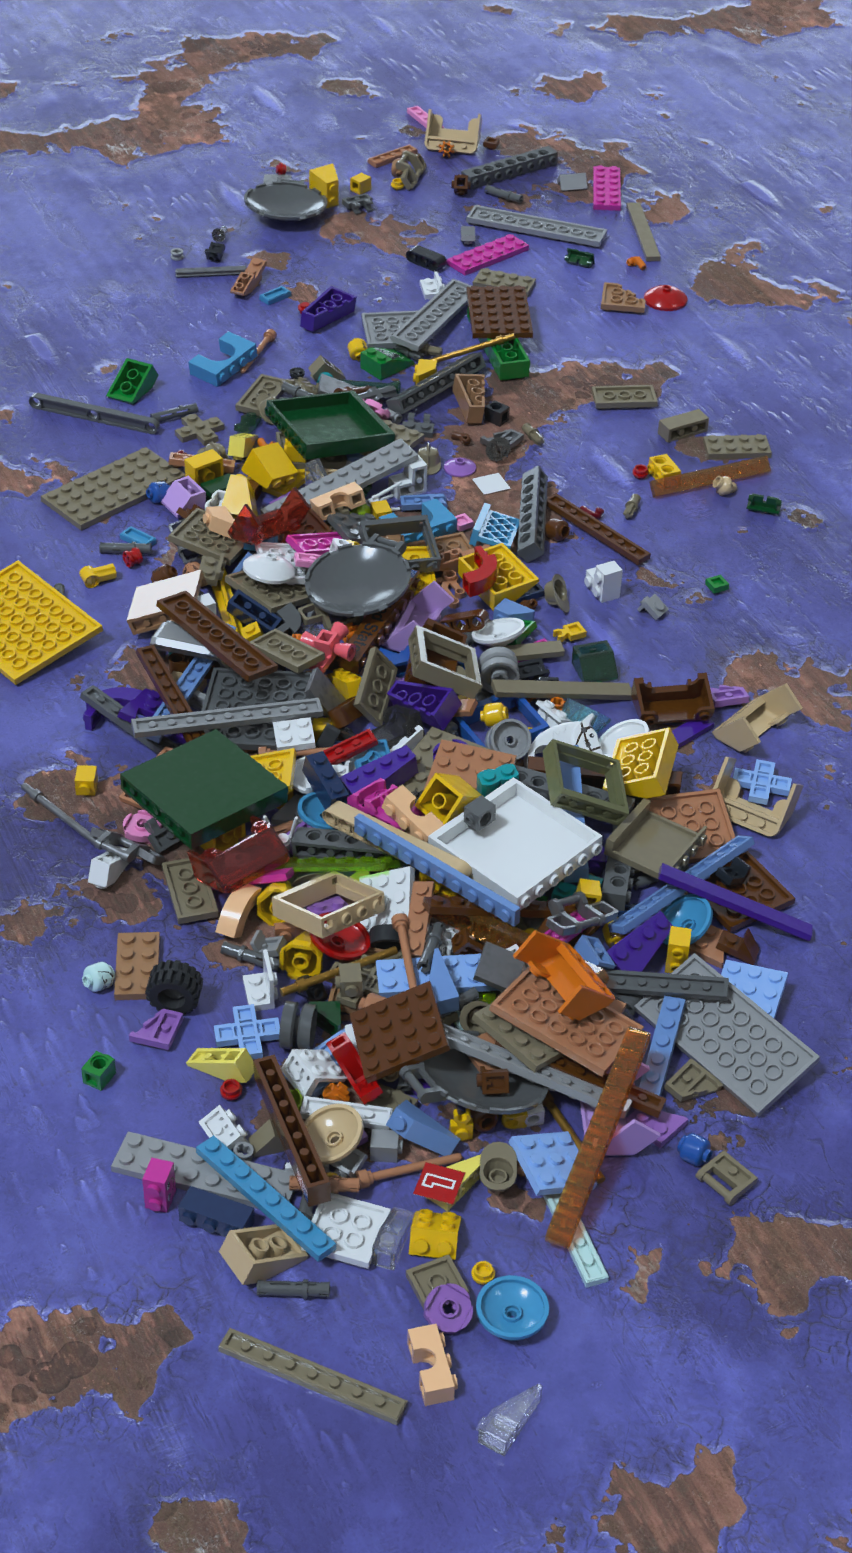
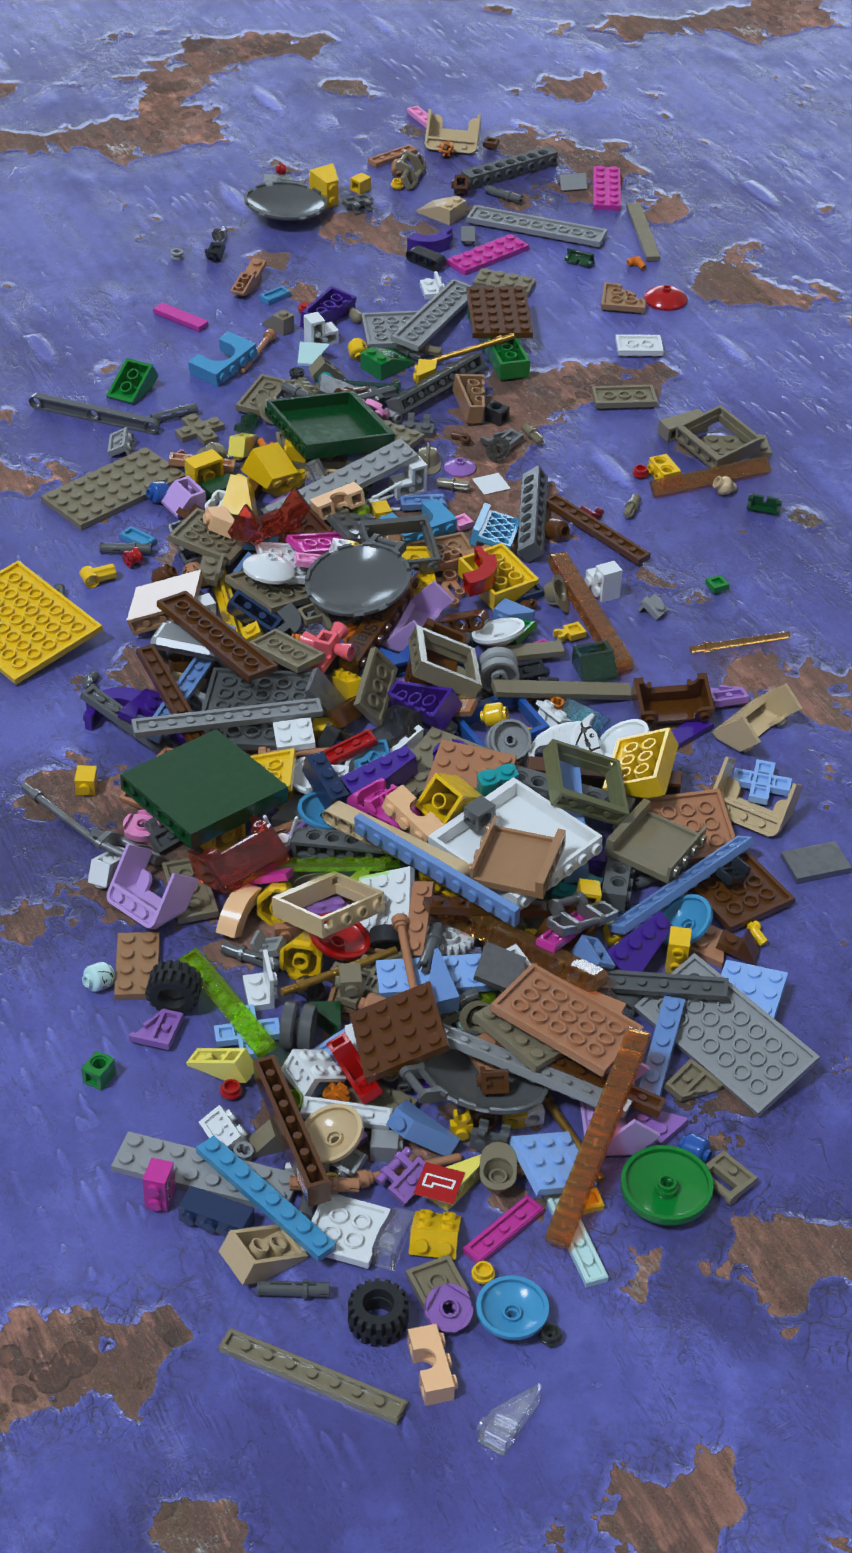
(89, 679): none -> dark grey arm
(121, 441): none -> light grey bracket
(131, 891): none -> lavender windscreen
(180, 316): none -> dark pink tile
(210, 271): flat silver axle -> none
(230, 1005): none -> clear neon green plate
(281, 322): none -> dark tan slope
(310, 352): none -> light aqua slope
(318, 331): none -> white brick
(355, 315): none -> dark tan cylinder
(378, 1296): none -> black tyre
(405, 1184): none -> medium lavender plate
(437, 243): none -> dark purple arch
(445, 210): none -> tan slope
(453, 484): none -> dark tan axle
(463, 944): reddish brown bracket -> none
(481, 1137): none -> dark grey plate
(503, 1230): none -> dark pink tile
(516, 860): none -> medium nougat panel
(550, 1330): none -> pearl dark grey plate
(567, 973): orange windscreen -> none
(589, 609): none -> clear orange beam
(594, 1202): none -> yellow tile
(639, 345): none -> white plate
(666, 1185): none -> green dish
(686, 437): none -> dark tan window
(708, 646): none -> clear orange bar
(735, 902): dark purple tile -> none
(759, 937): none -> yellow arm
(815, 862): none -> flat silver tile

